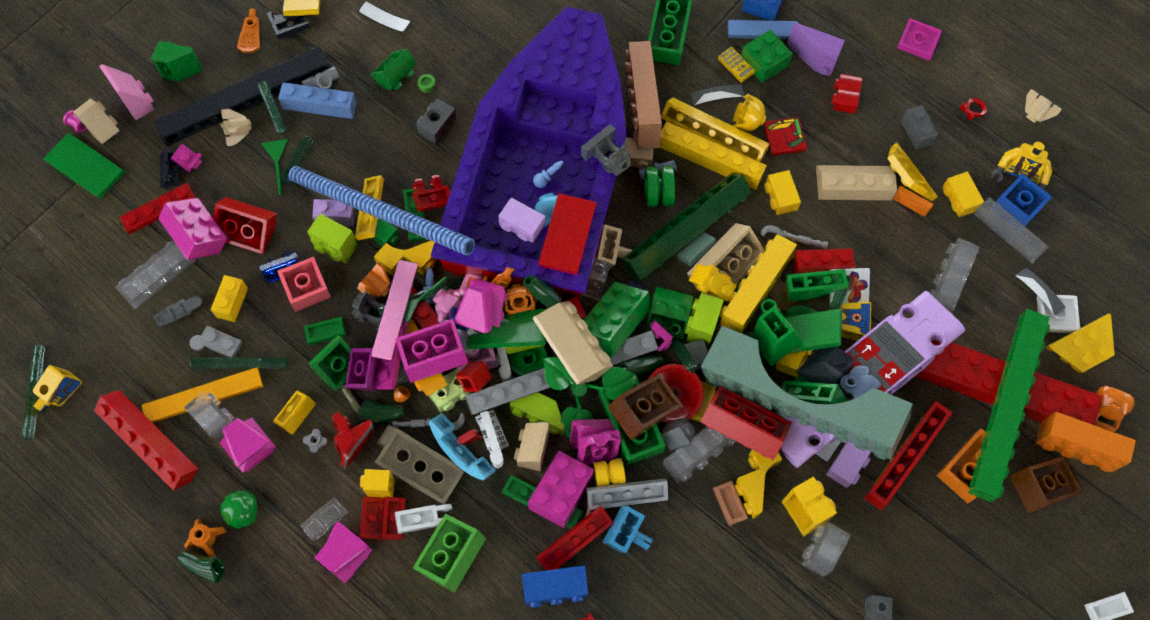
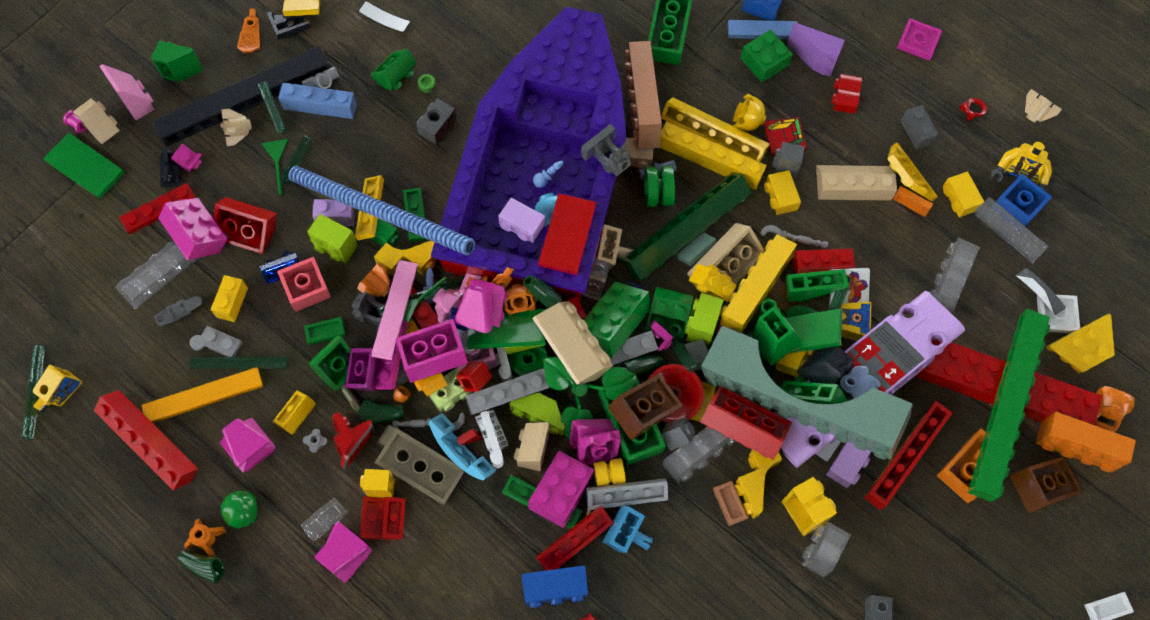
(209, 415): clear brick -> none
(419, 518): white hinge -> none
(430, 198): red plate -> none
(450, 552): bright green slope -> none
(717, 93): sticker -> none
(736, 64): yellow tile -> none
(788, 158): none -> dark grey brick

